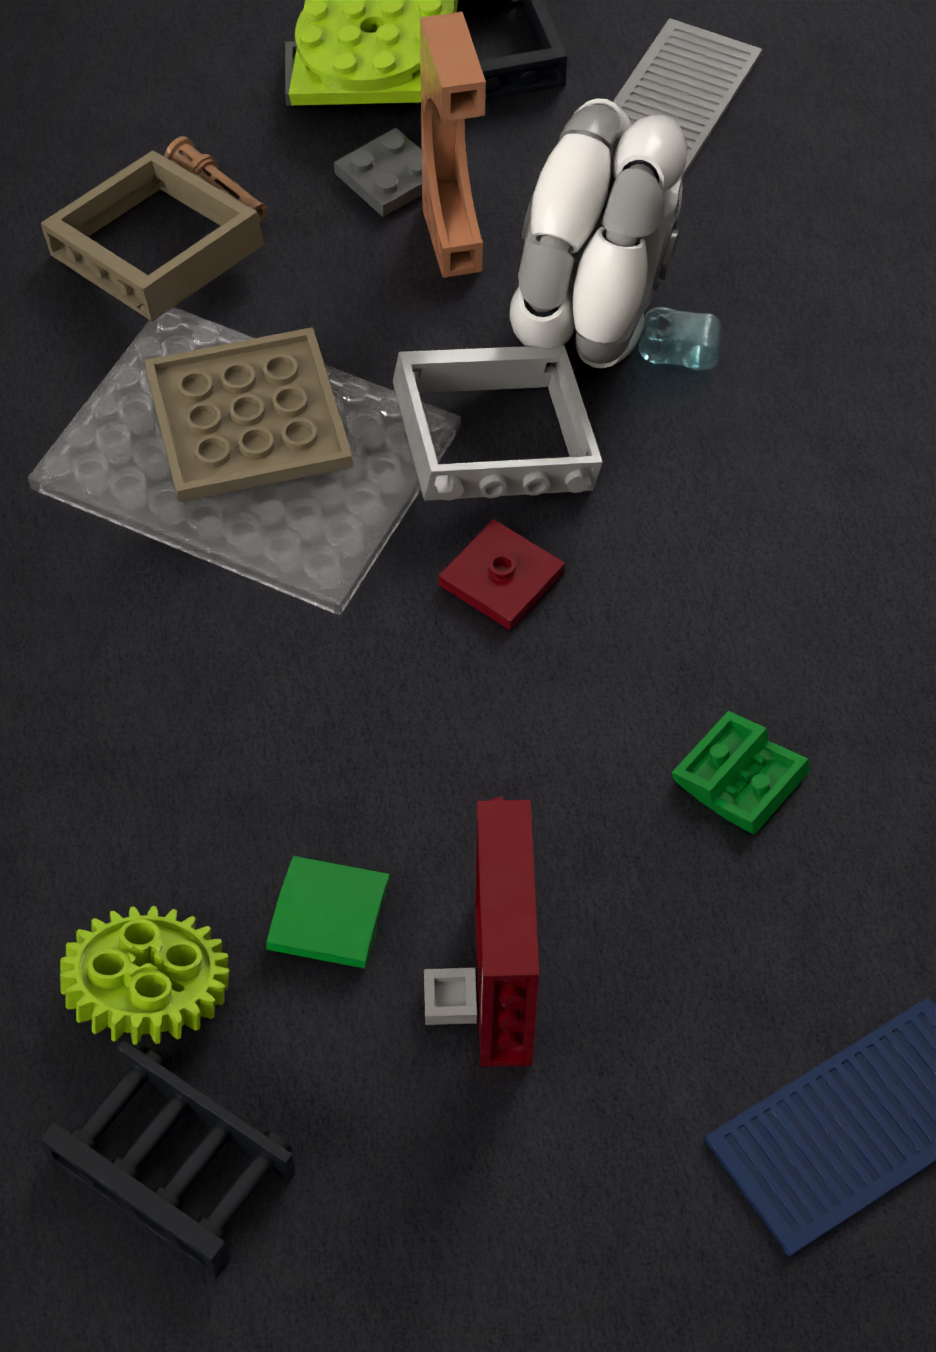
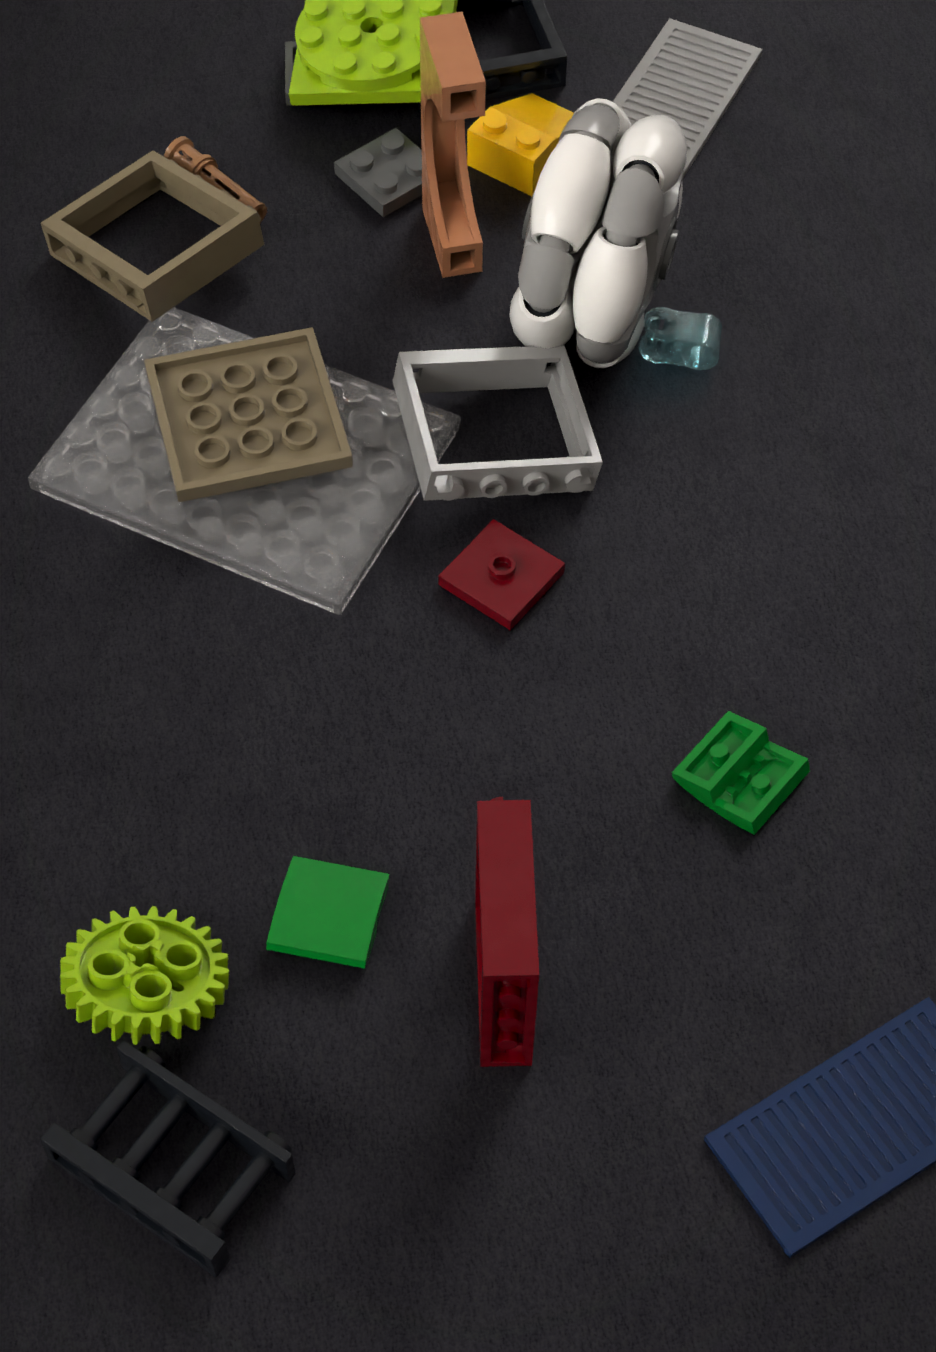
(450, 996): light grey plate -> none
(516, 140): none -> yellow slope

